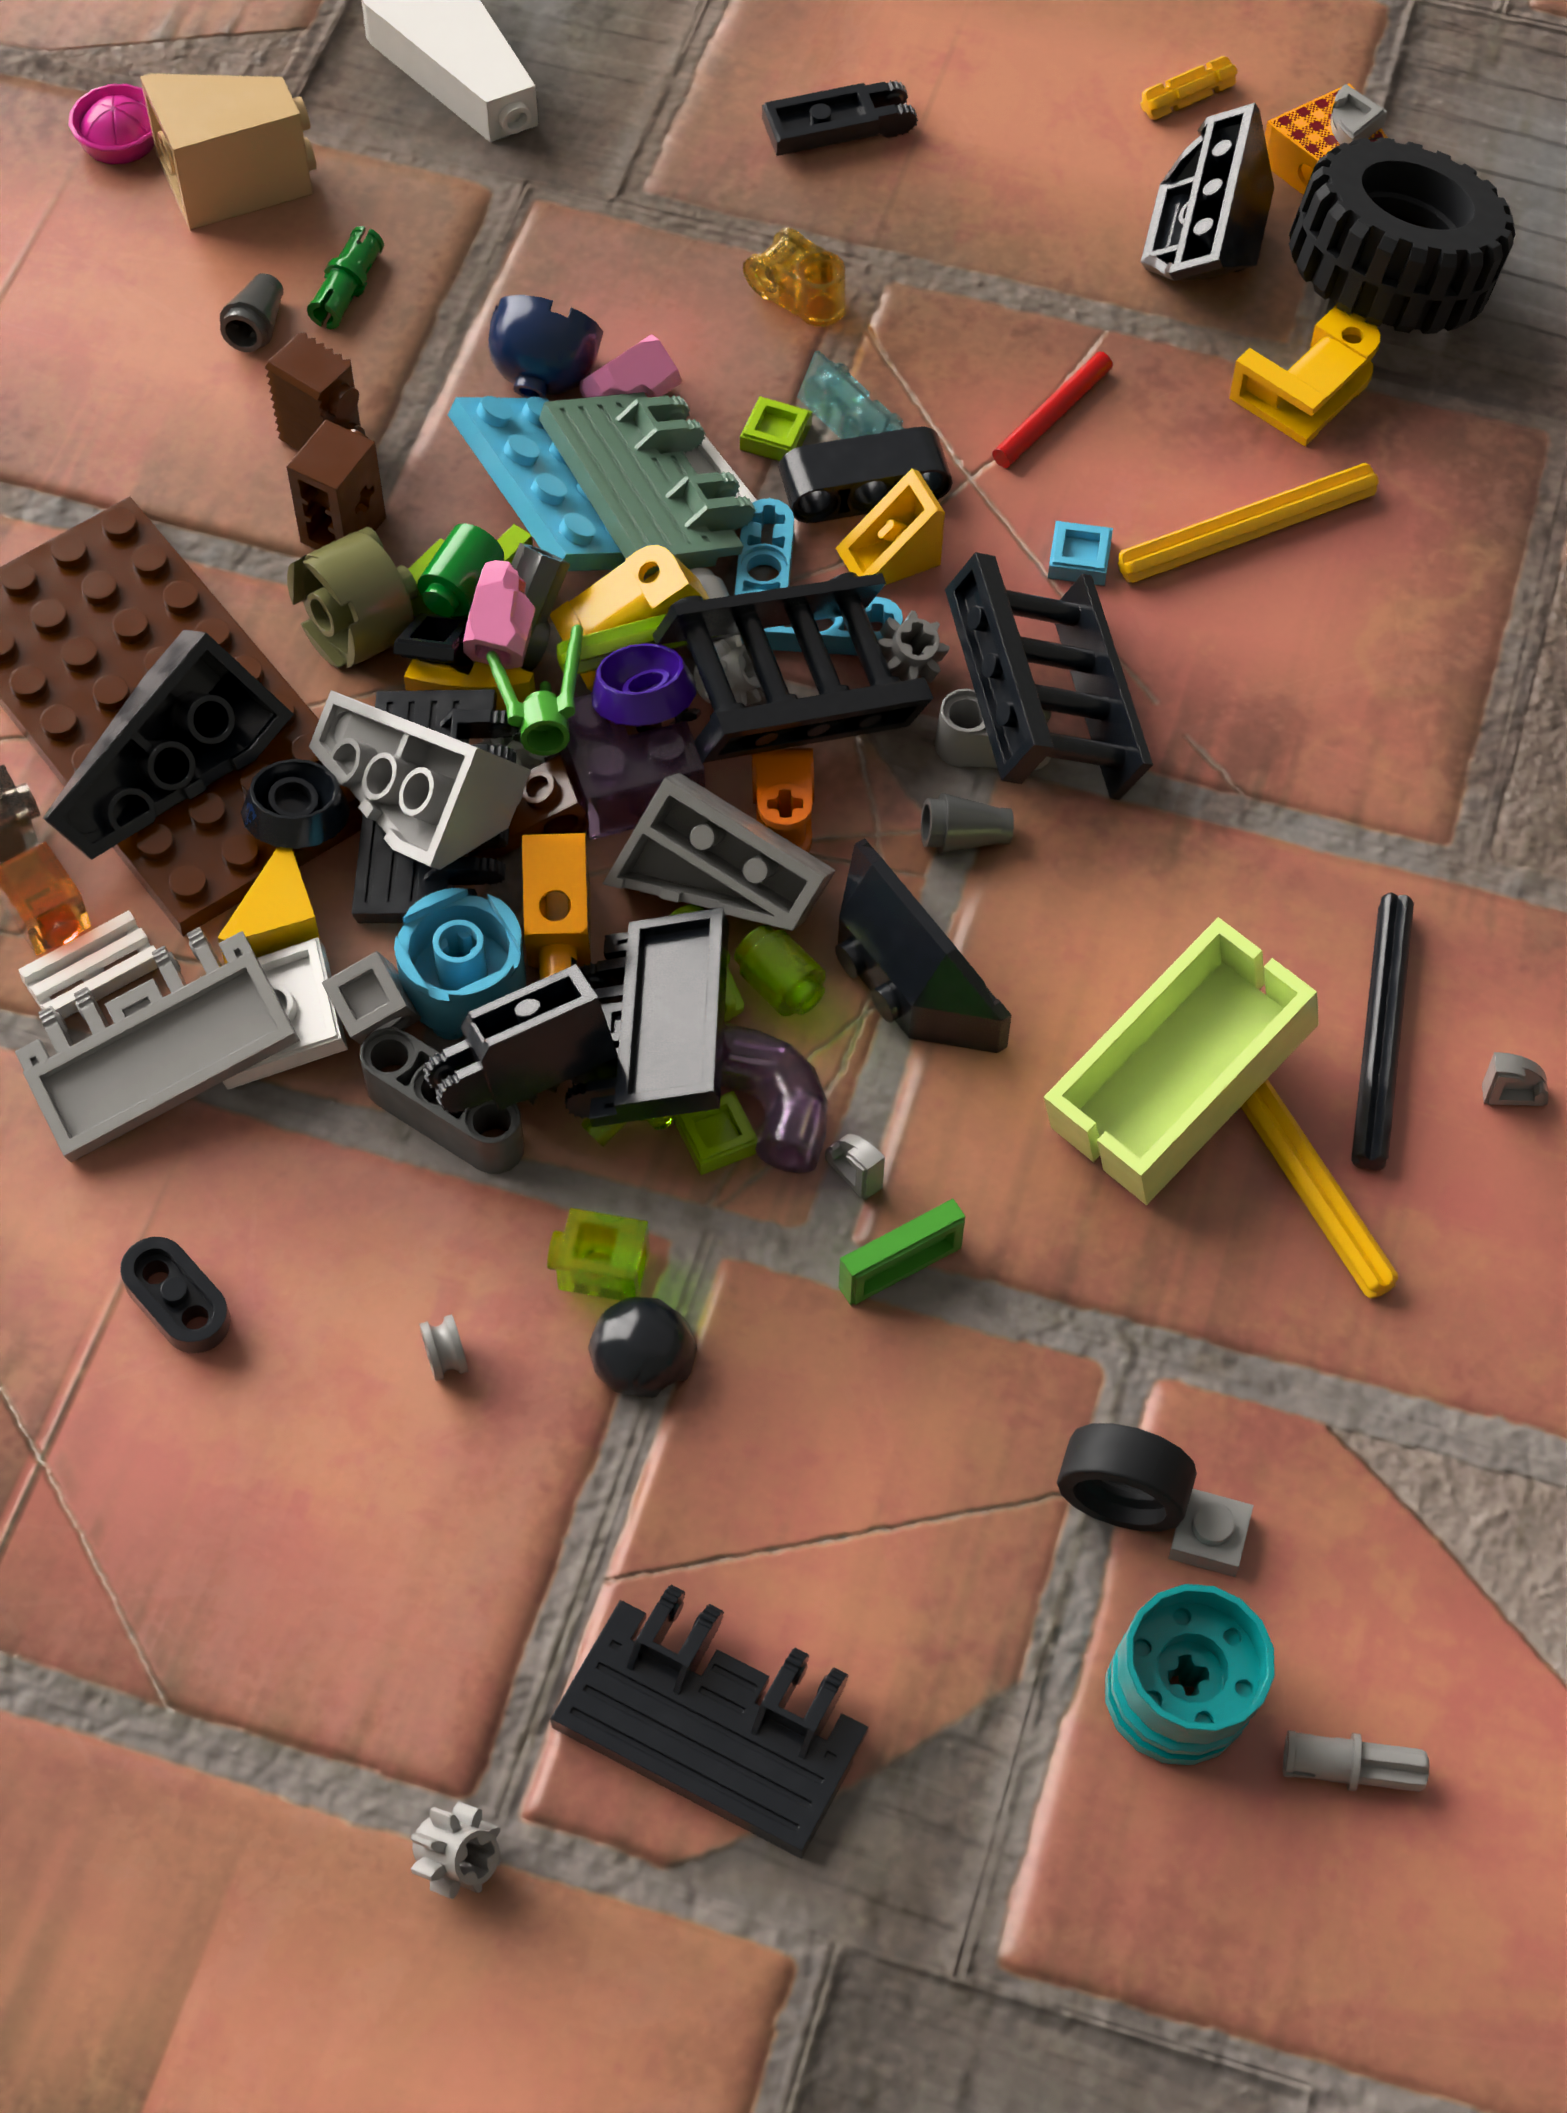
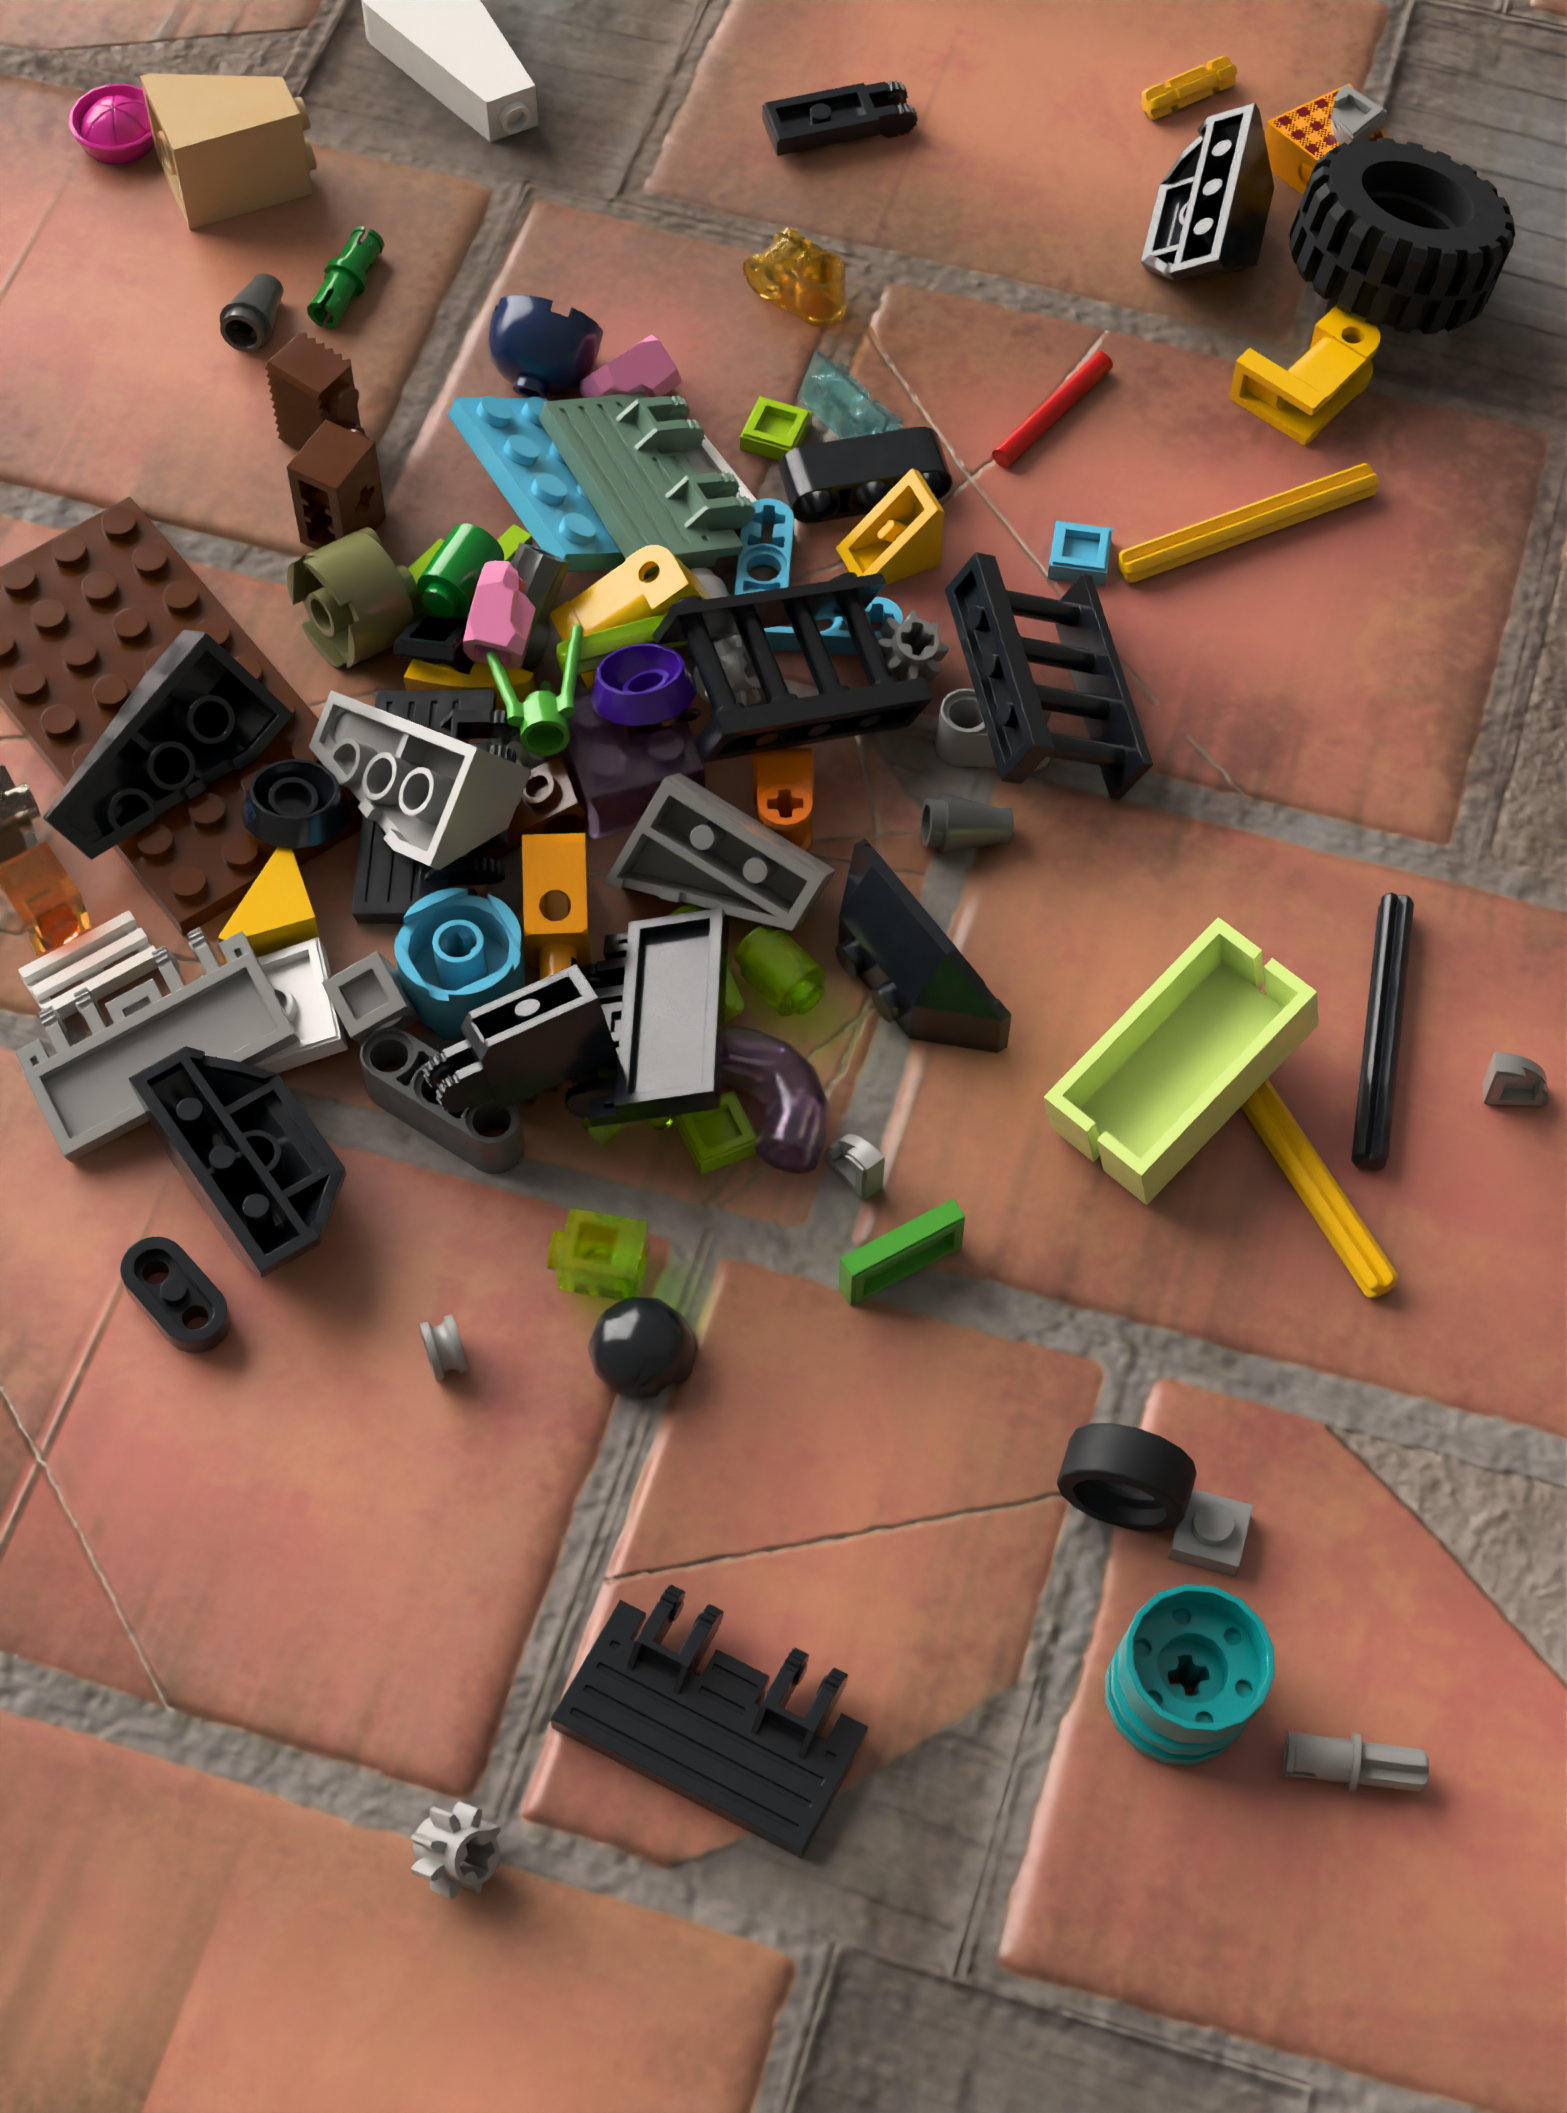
(244, 1153): none -> black wedge

